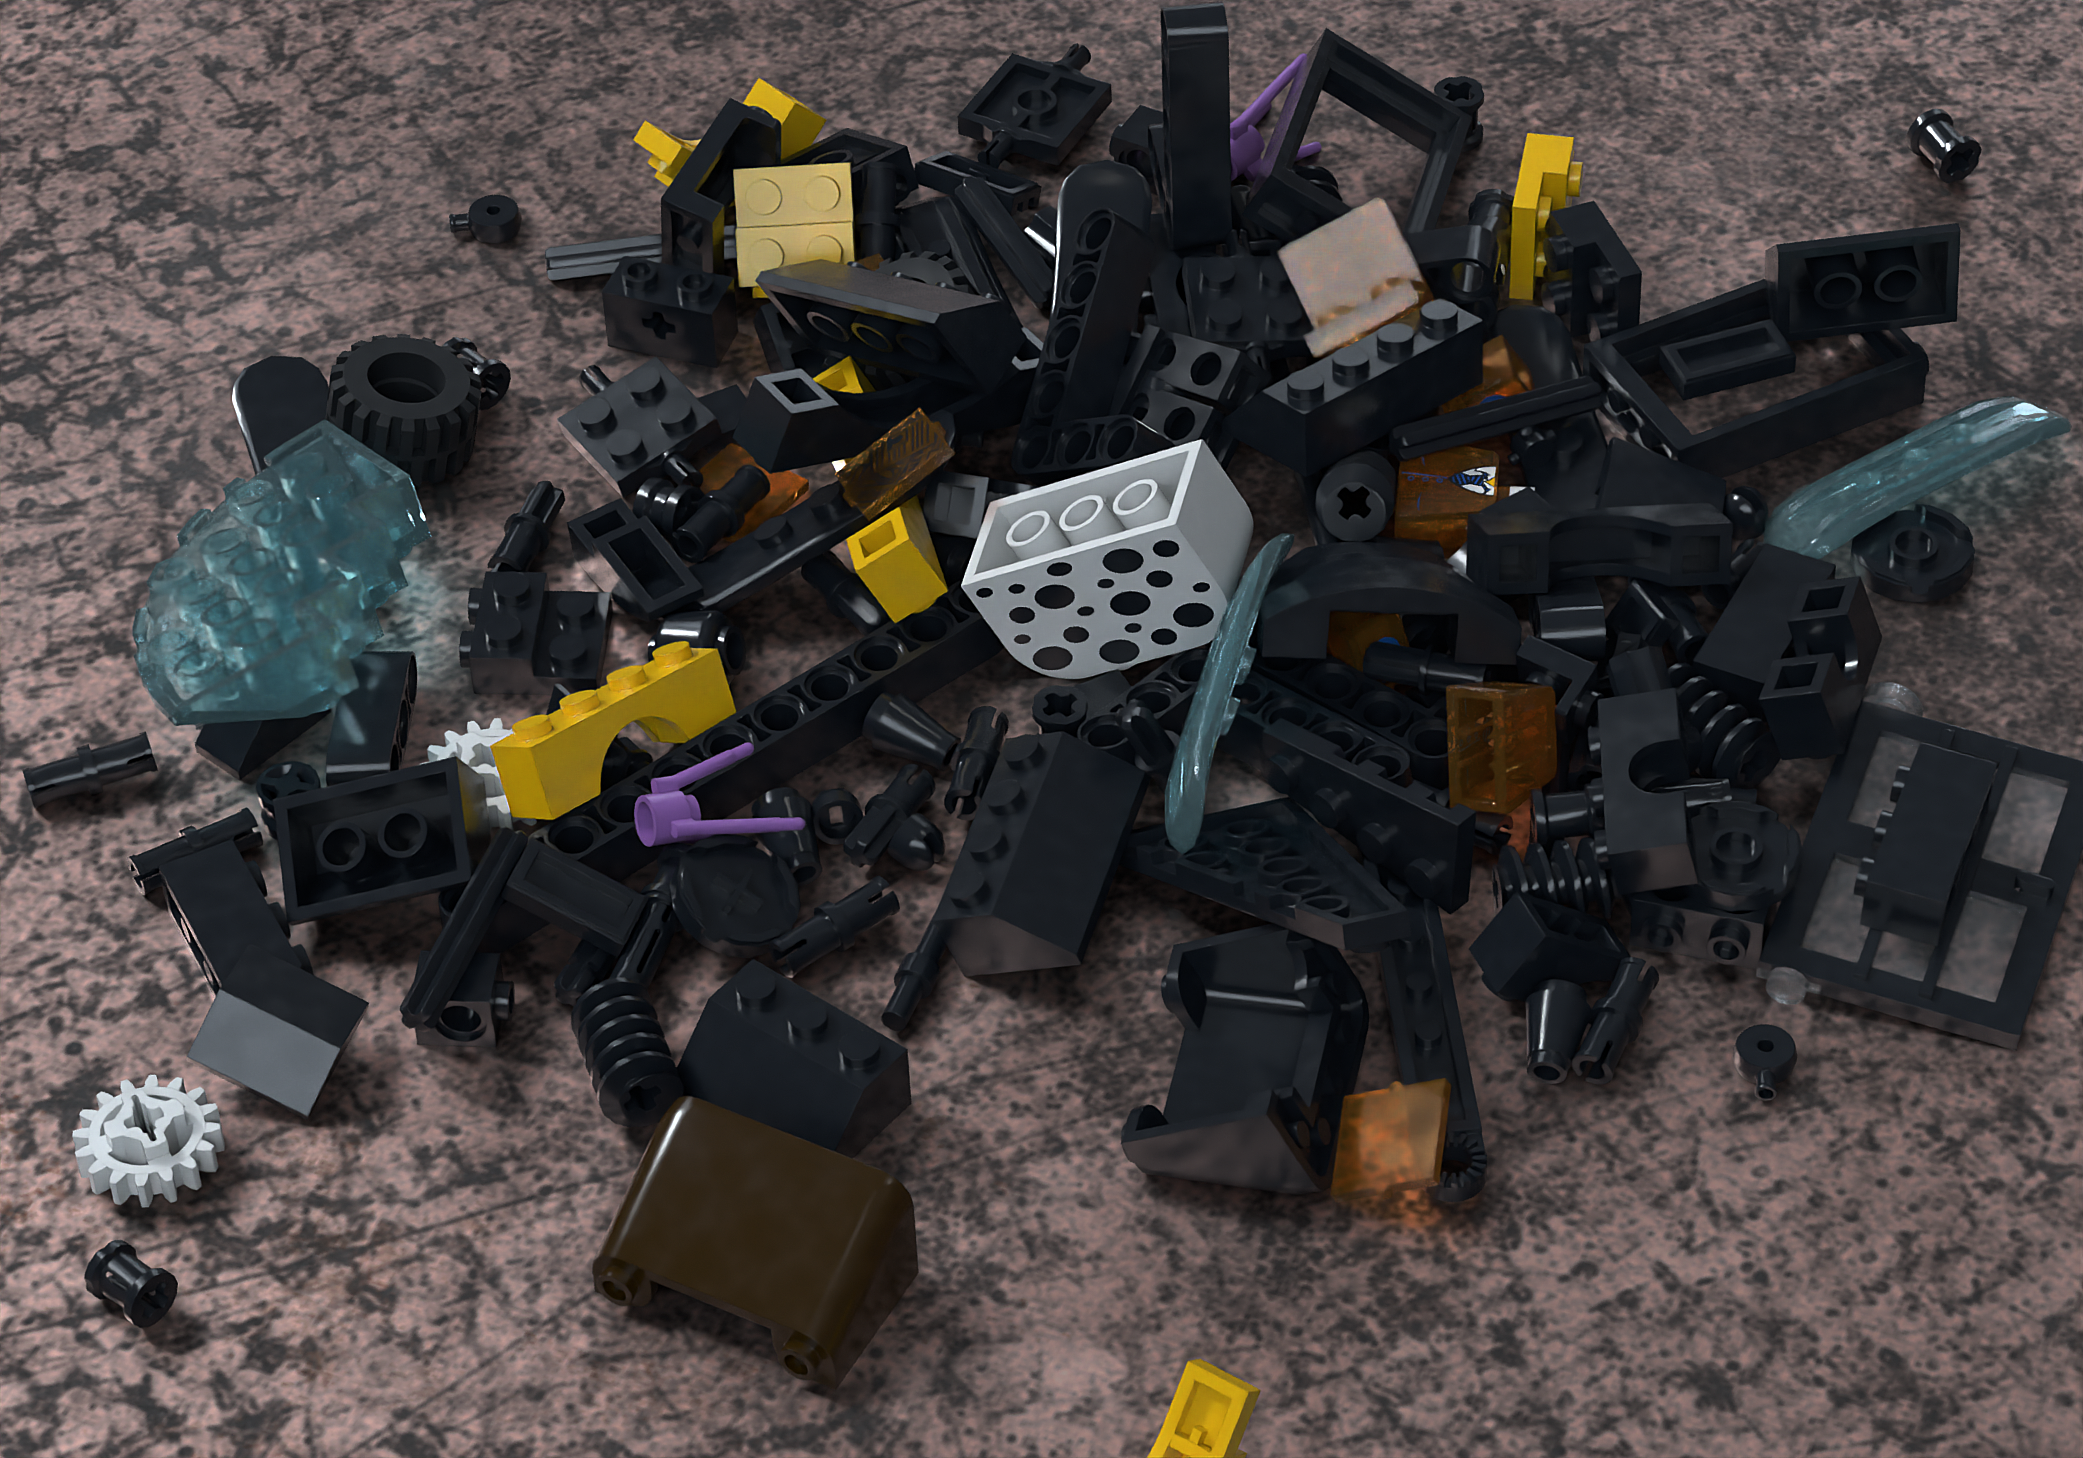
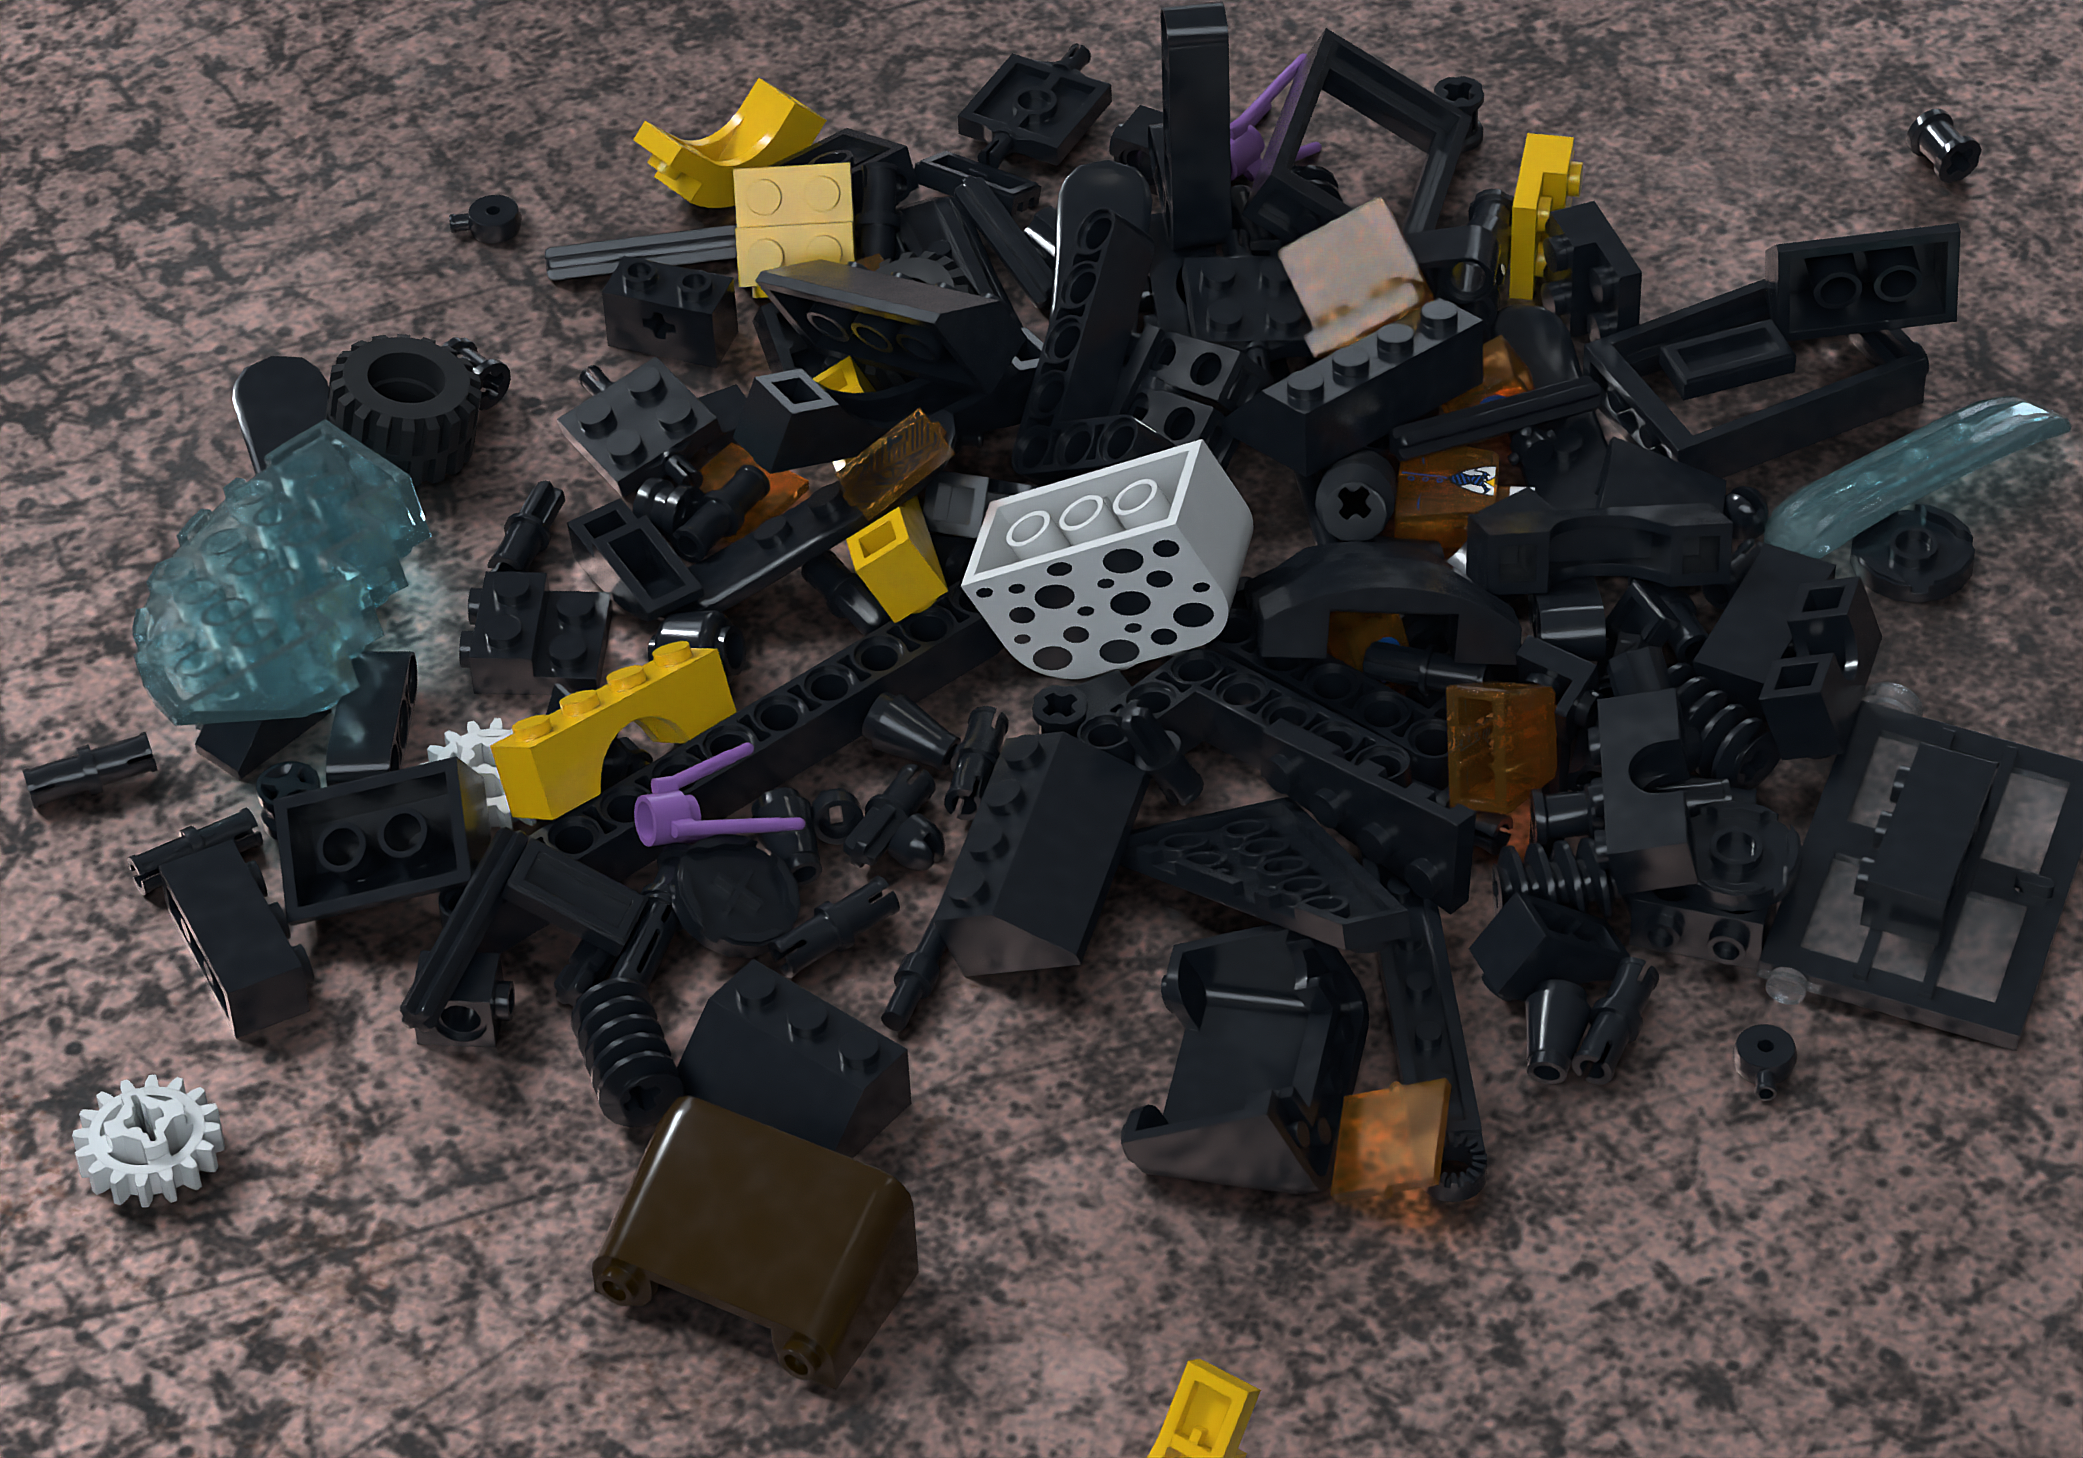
(130, 1283): black bush -> none
(277, 1031): slope -> none
(705, 185): black panel -> none
(1212, 703): clear light blue piece -> none

